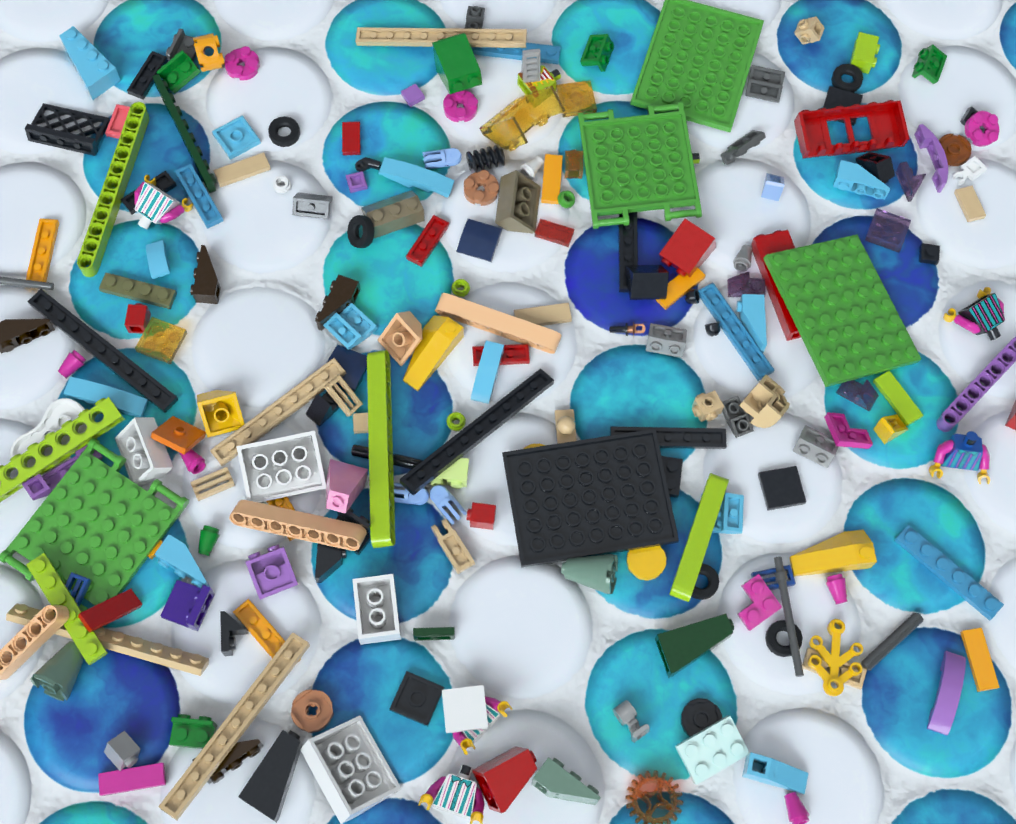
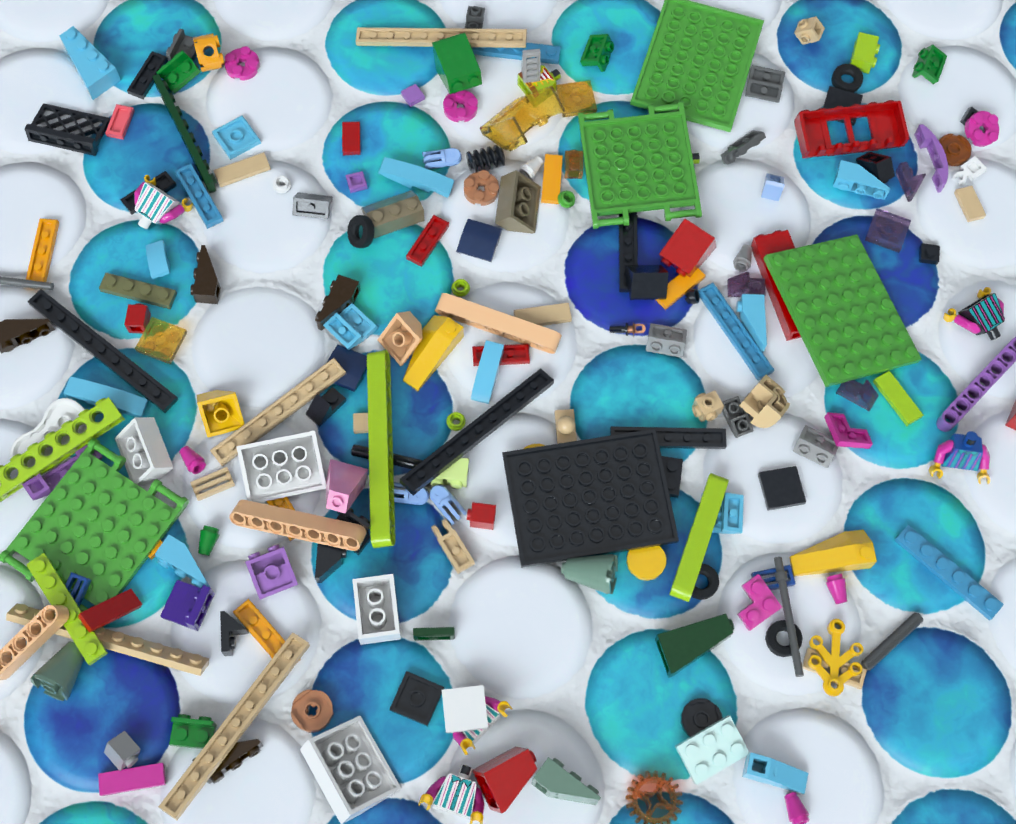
(71, 364): dark pink cone -> none
(133, 132): lime beam -> none
(178, 435): orange plate -> none
(272, 778): black slope -> none
(285, 141): black tyre -> none
(338, 400): tan tile -> none
(367, 163): black arm -> none
(554, 232): clear red tile -> none
(626, 716): light grey leg -> none
(712, 329): black hinge -> none
(889, 428): yellow slope -> none
(948, 693): medium lavender slope -> none
(979, 659): light orange tile -> none

